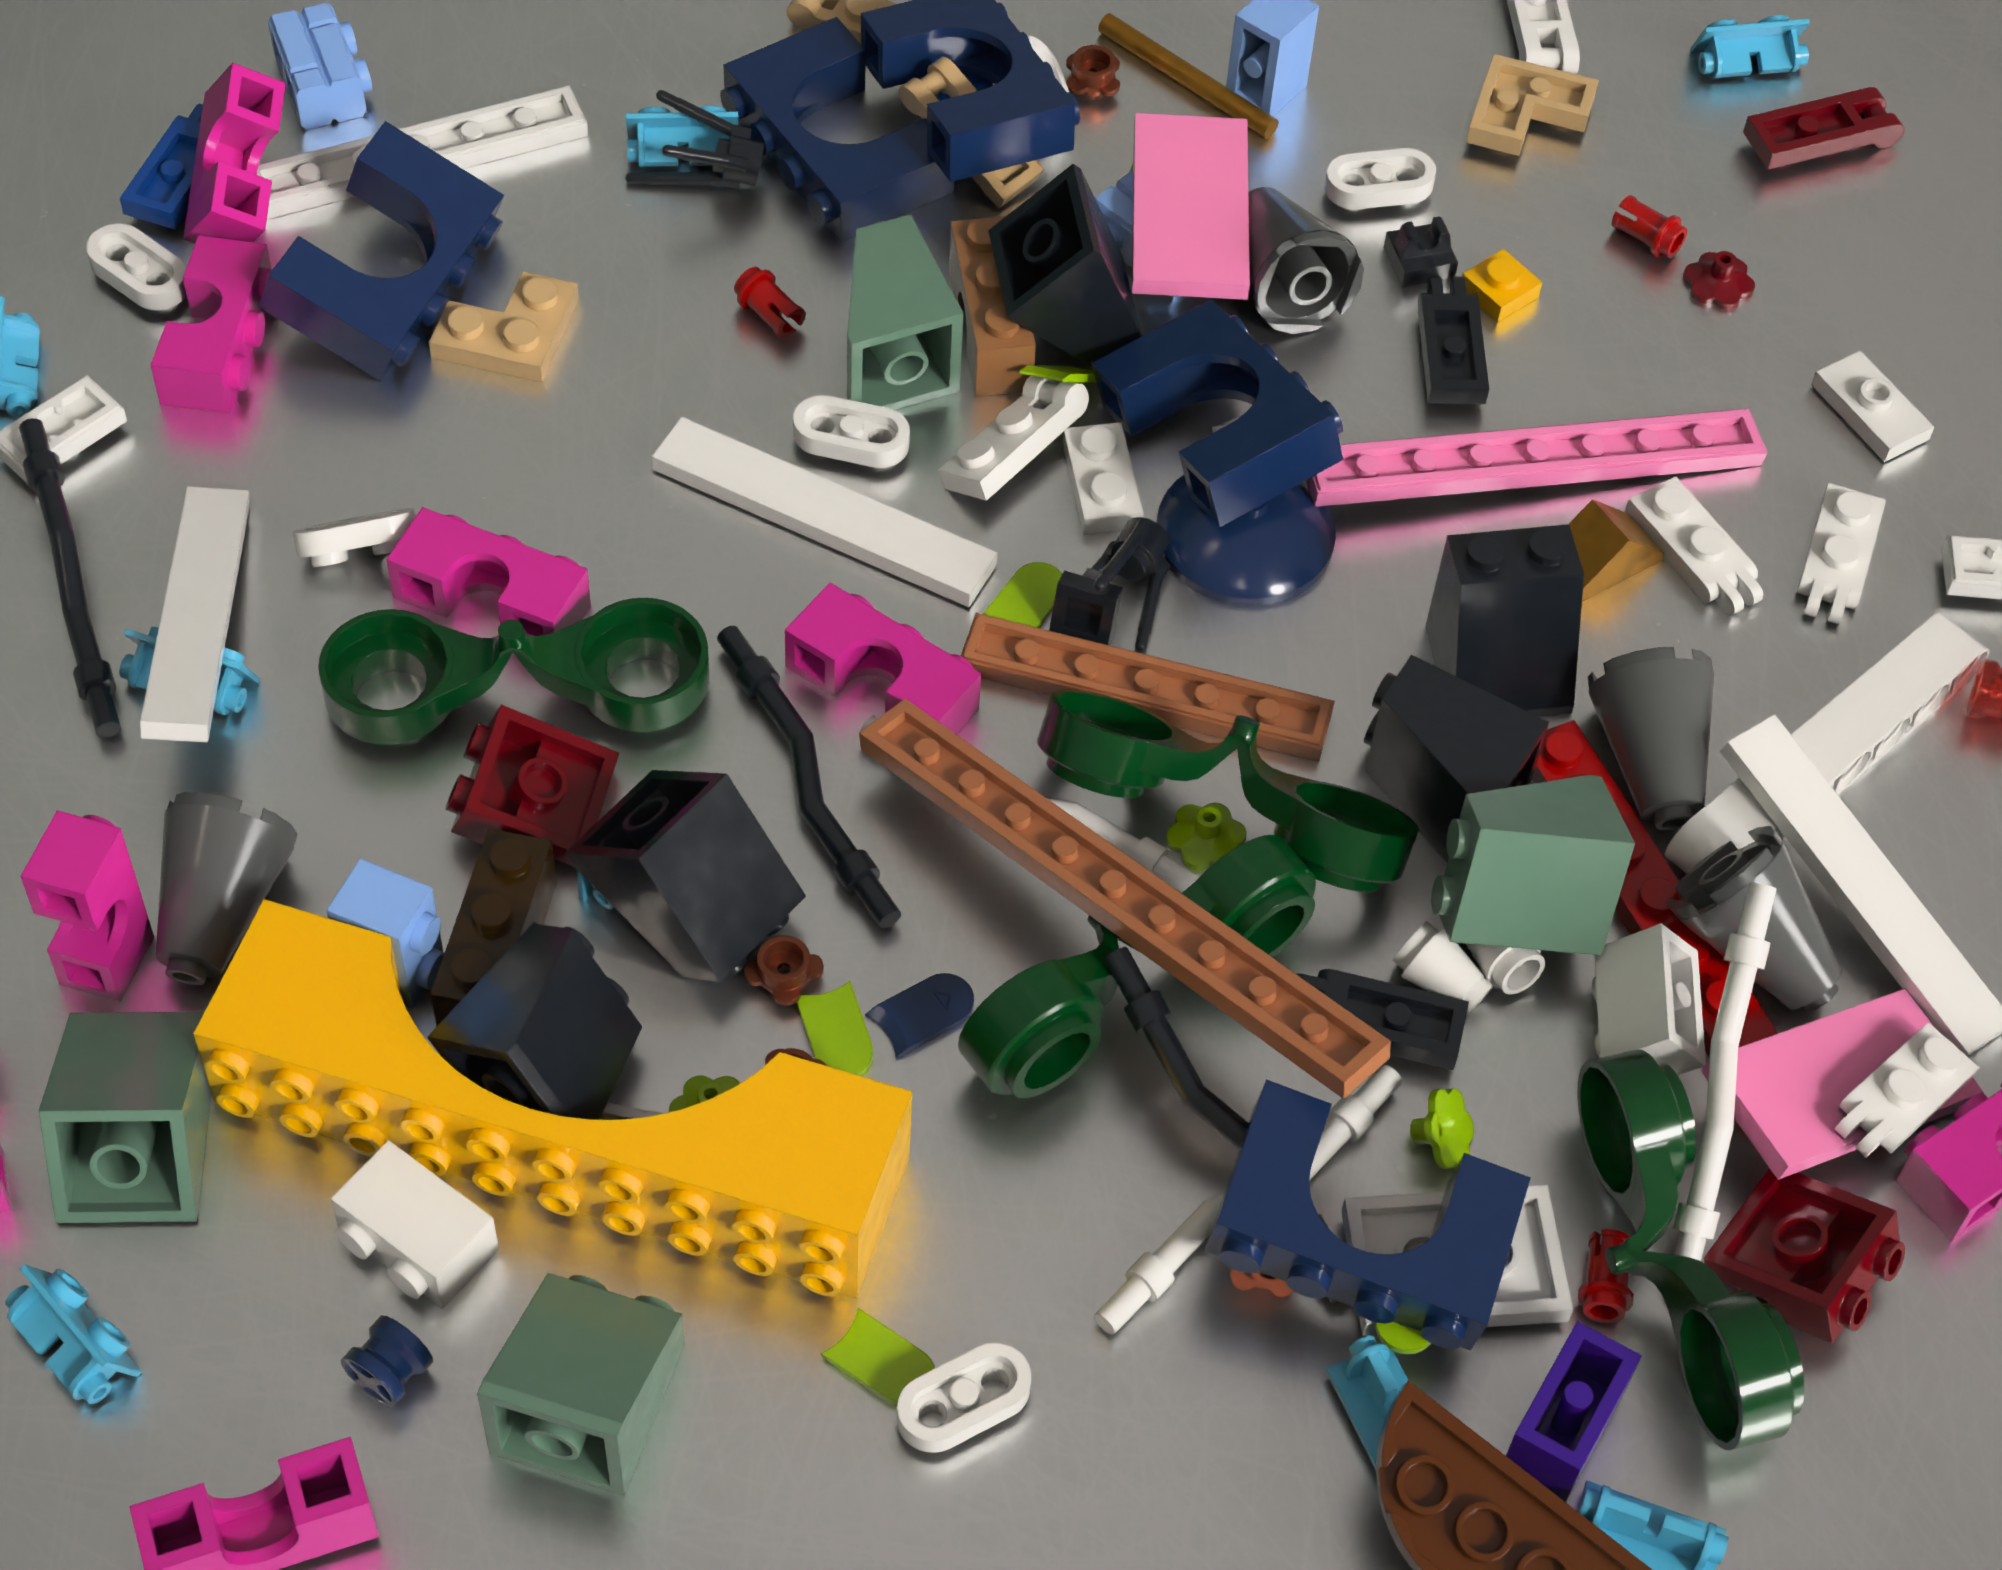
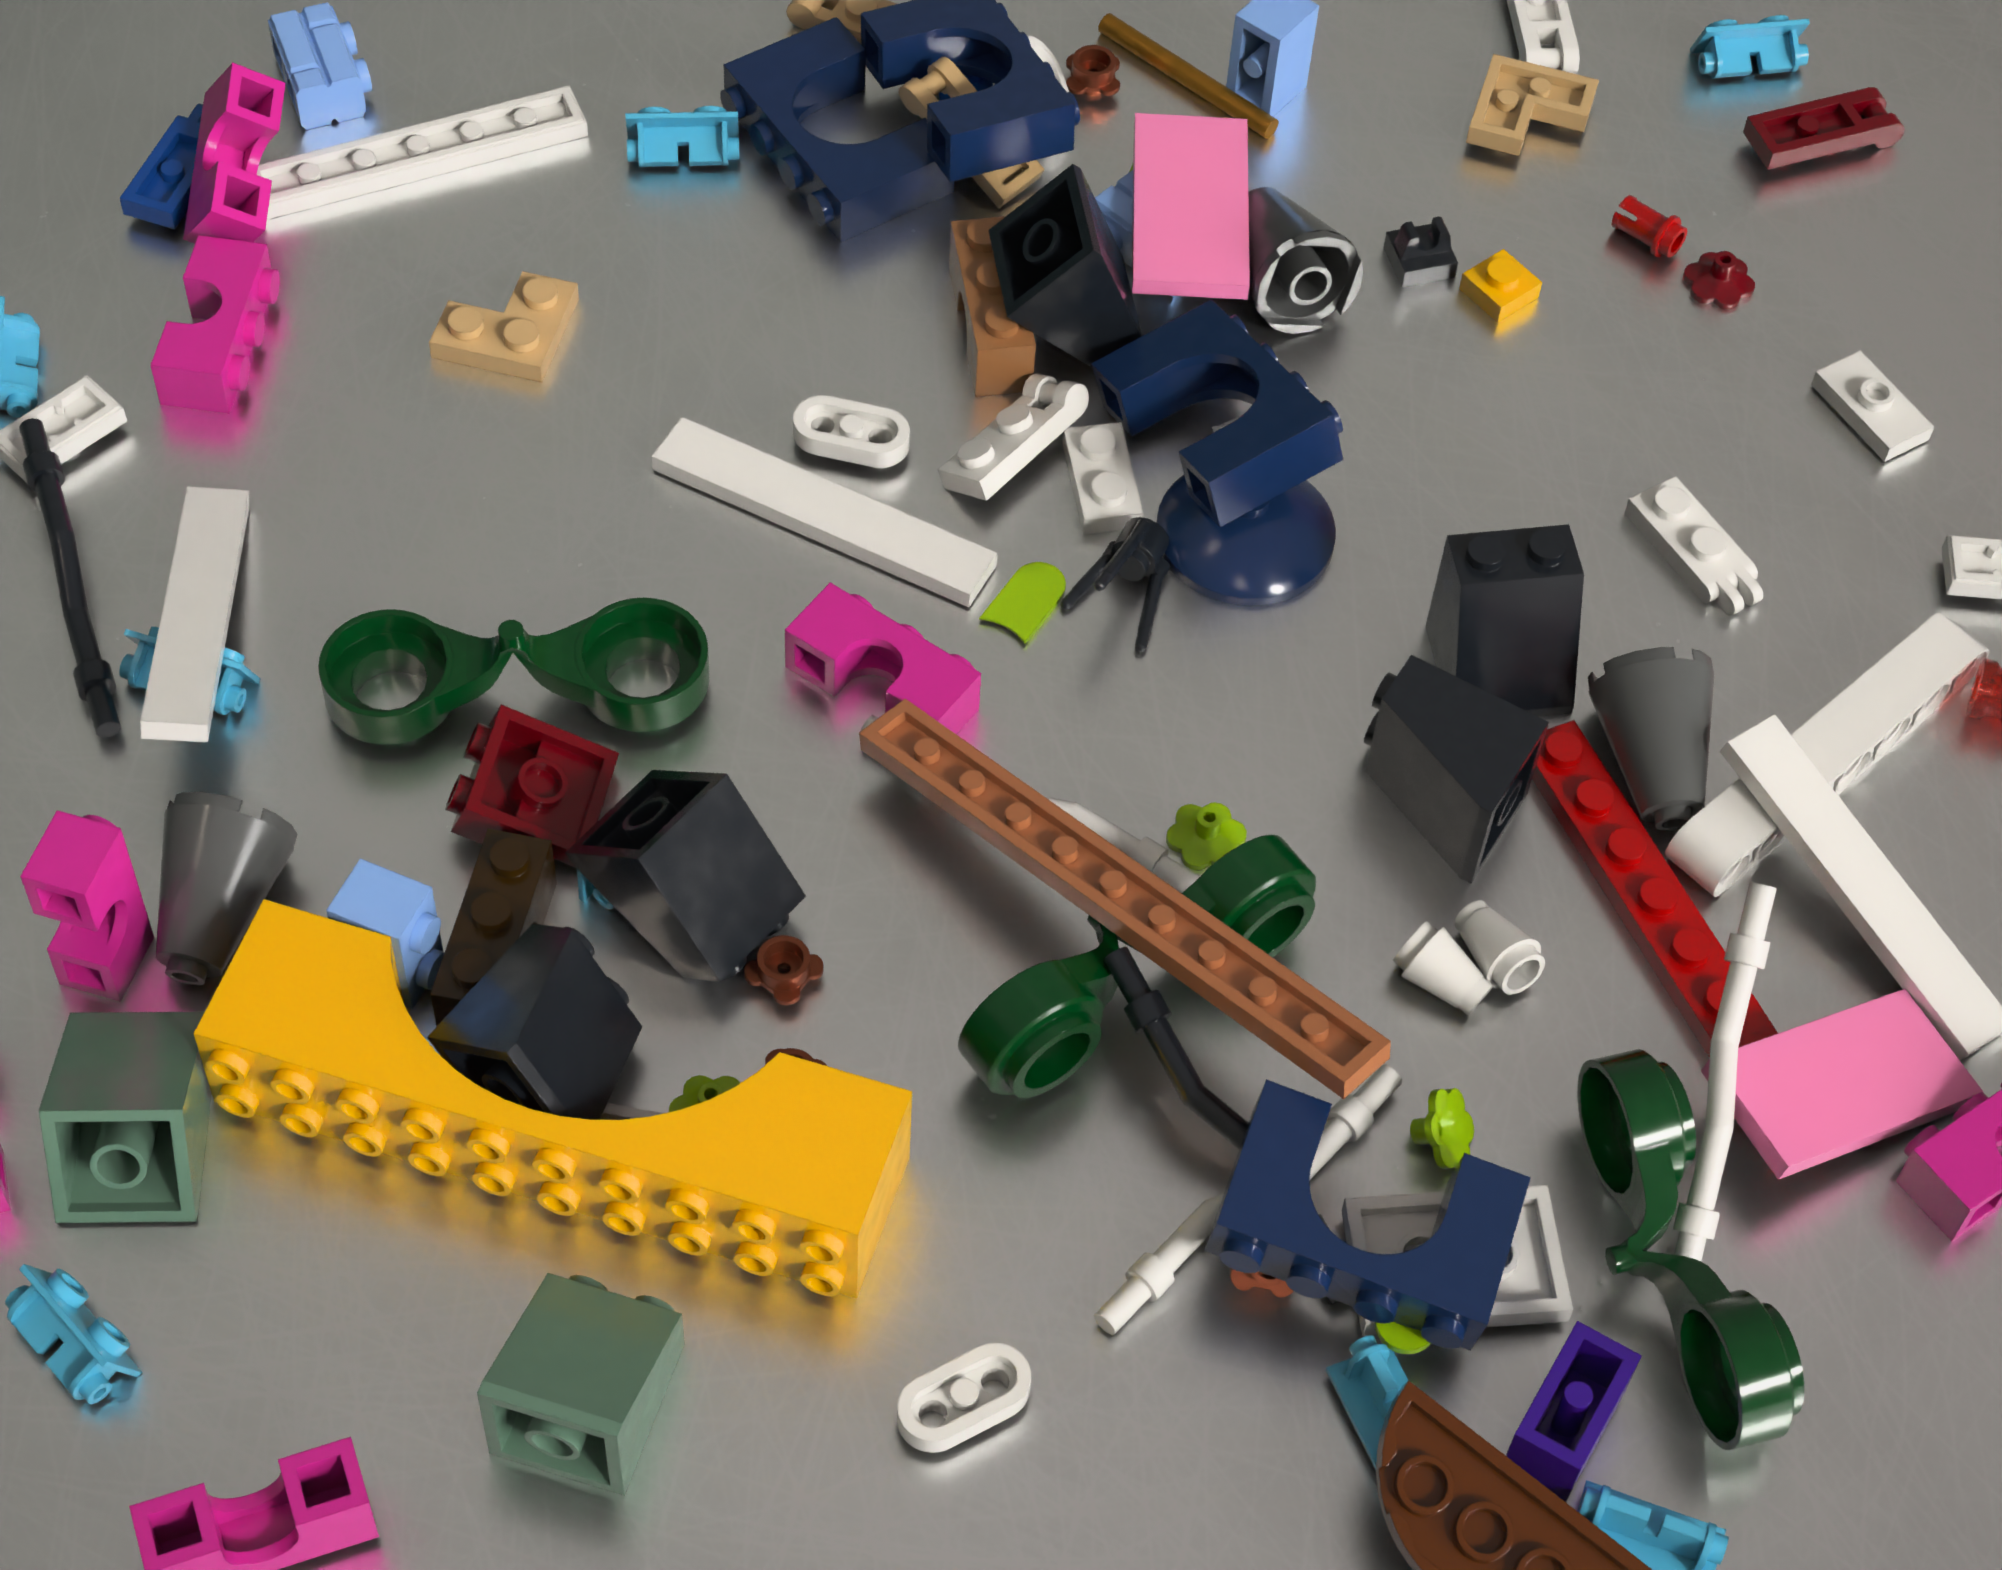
(146, 269): white plate -> none
(330, 541): white plate -> none
(373, 317): dark blue arch -> none
(387, 1361): dark blue wheel -> none
(413, 1225): white brick -> none
(448, 558): dark pink arch -> none
(734, 159): black plant -> none
(759, 292): red pin -> none
(837, 1029): lime piece -> none
(853, 866): black bar -> none
(878, 1358): lime piece -> none
(901, 320): sand green slope -> none
(924, 1011): dark blue piece -> none
(1060, 373): lime piece -> none
(1083, 610): black tile -> none
(1126, 749): dark green piece -> none
(1172, 690): nougat tile -> none
(1380, 178): white plate -> none
(1417, 1022): black hinge -> none
(1452, 344): black hinge -> none
(1535, 867): sand green slope -> none
(1539, 457): bright pink tile -> none
(1604, 1295): red pin -> none
(1610, 547): pearl gold slope -> none
(1650, 999): white brick -> none
(1800, 959): dark grey cone -> none
(1809, 1252): dark red plate -> none
(1840, 550): white hinge -> none
(1905, 1091): white hinge -> none

